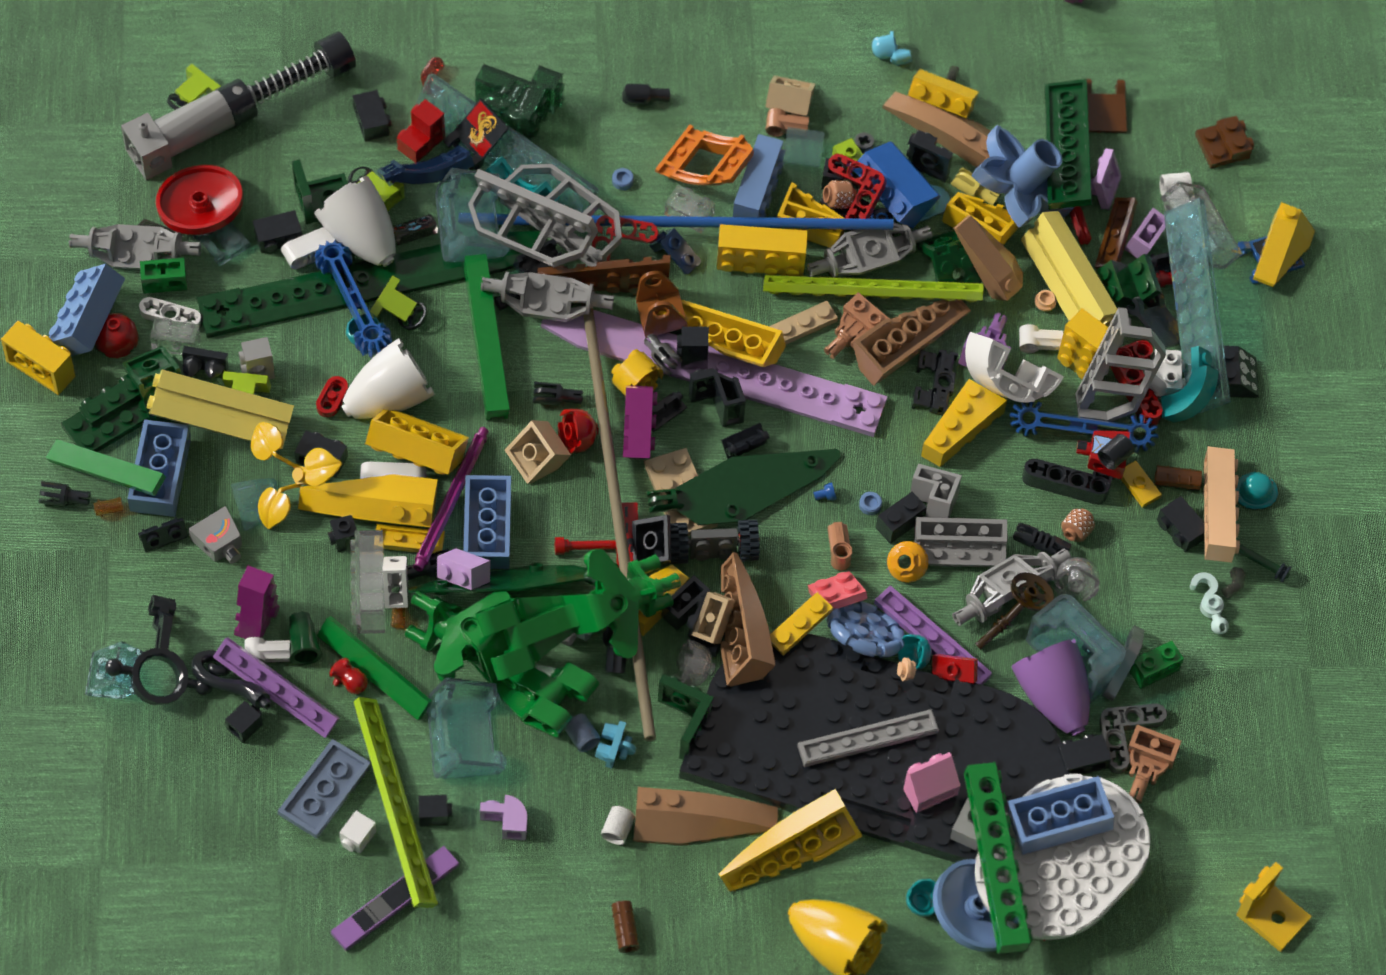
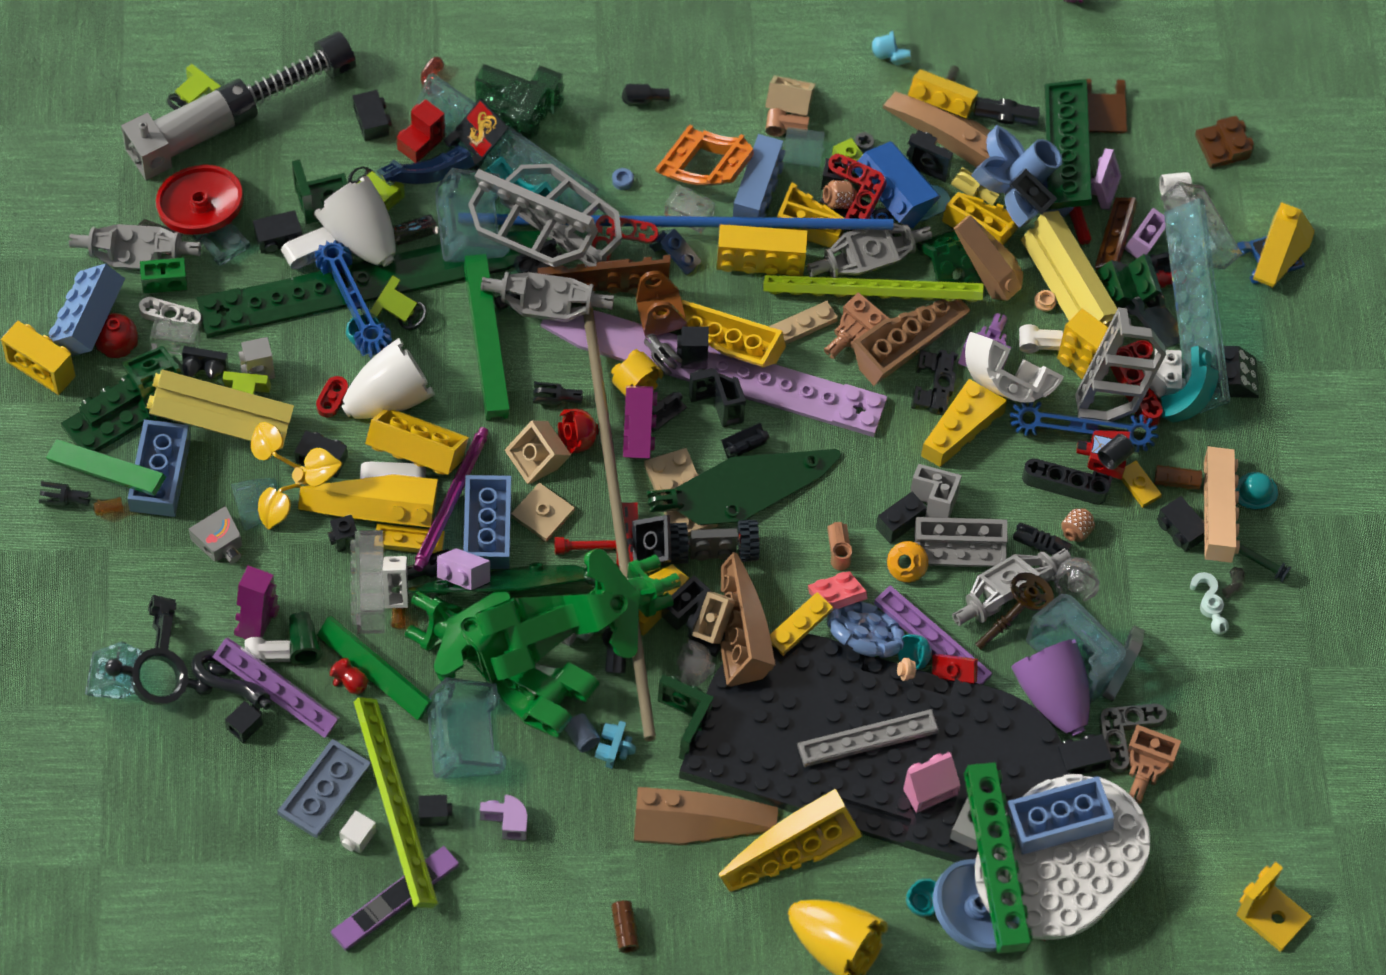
(160, 536): black hinge -> none
(542, 512): none -> tan plate
(618, 825): white piece -> none
(828, 492): blue piece -> none
(870, 503): medium blue tile -> none
(1006, 111): none -> black piece
(1032, 191): none -> black brick
(1156, 664): green brick -> none

